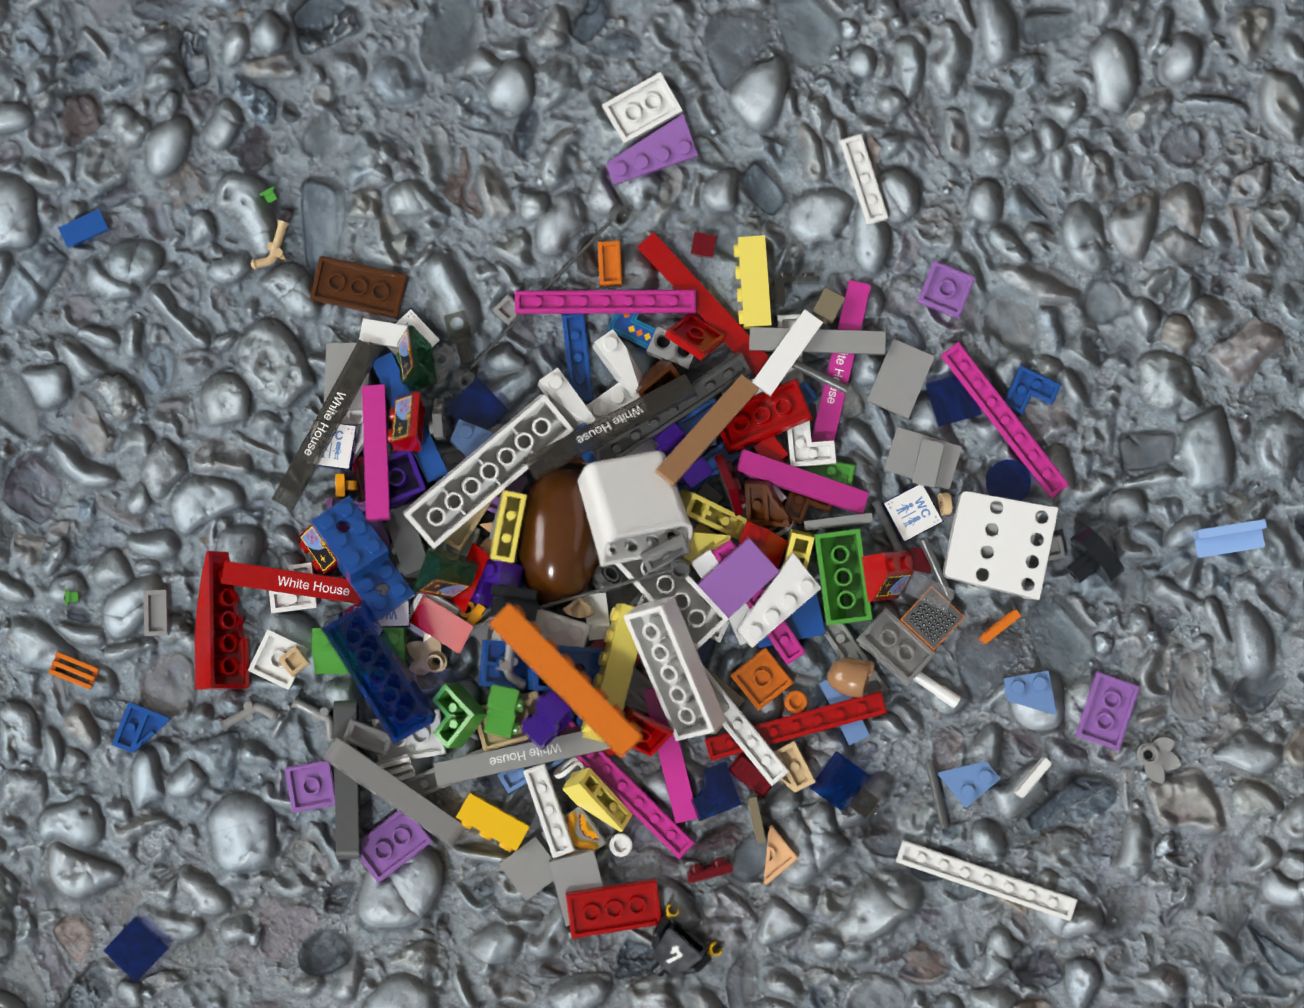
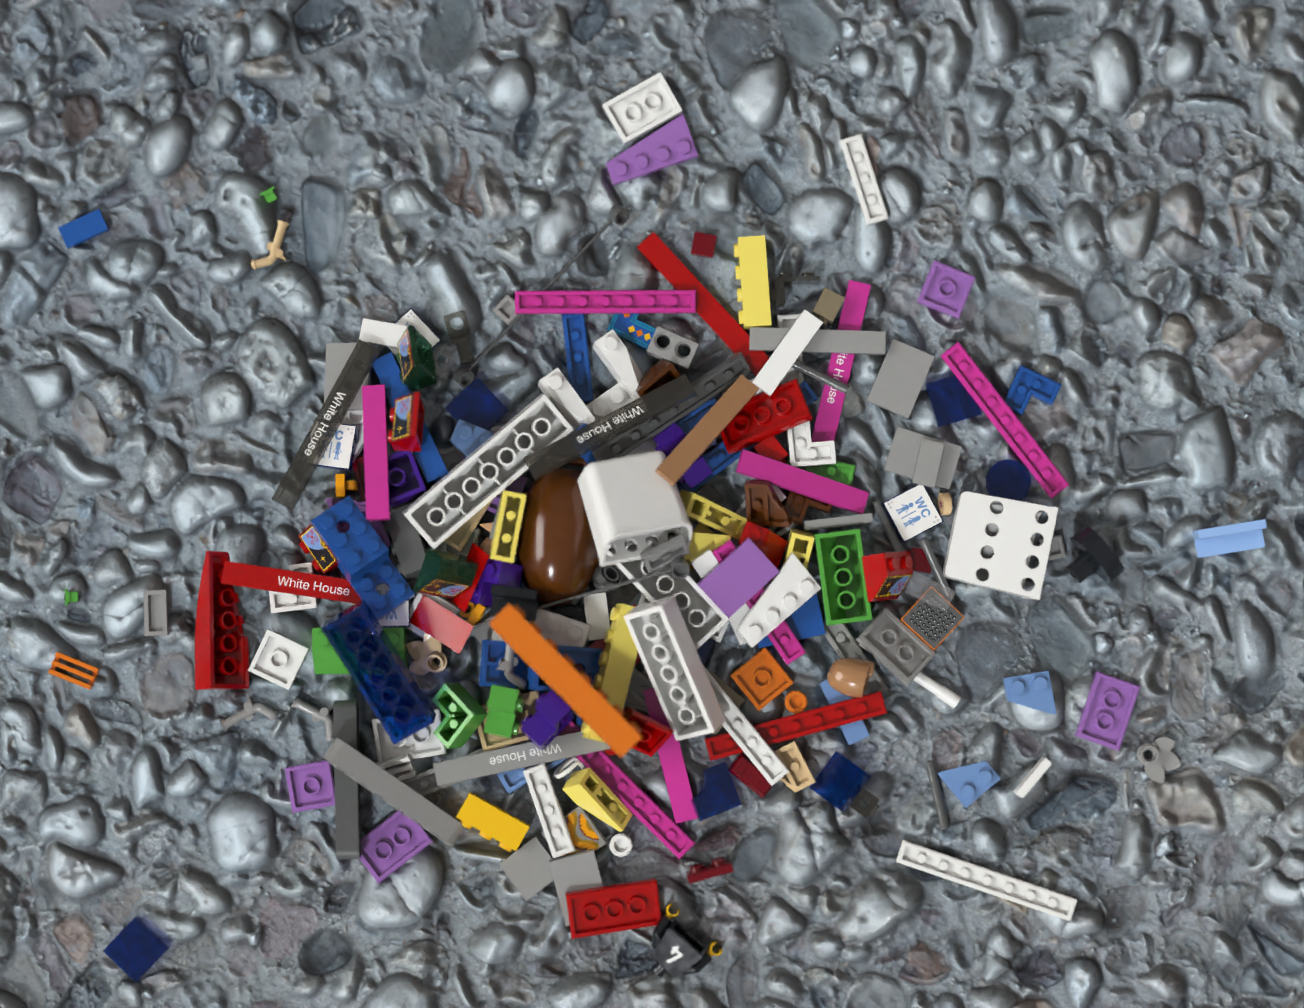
(138, 727): blue wing -> none
(294, 661): tan tile -> none
(358, 287): reddish brown tile -> none
(367, 738): light grey tile -> none
(437, 426): light grey wing -> none
(579, 608): tan tile -> none
(609, 264): orange tile -> none
(695, 336): red tile -> none
(730, 484): dark red tile -> none
(756, 819): dark tan tile -> none
(778, 855): light nougat tile -> none
(999, 626): orange tile -> none

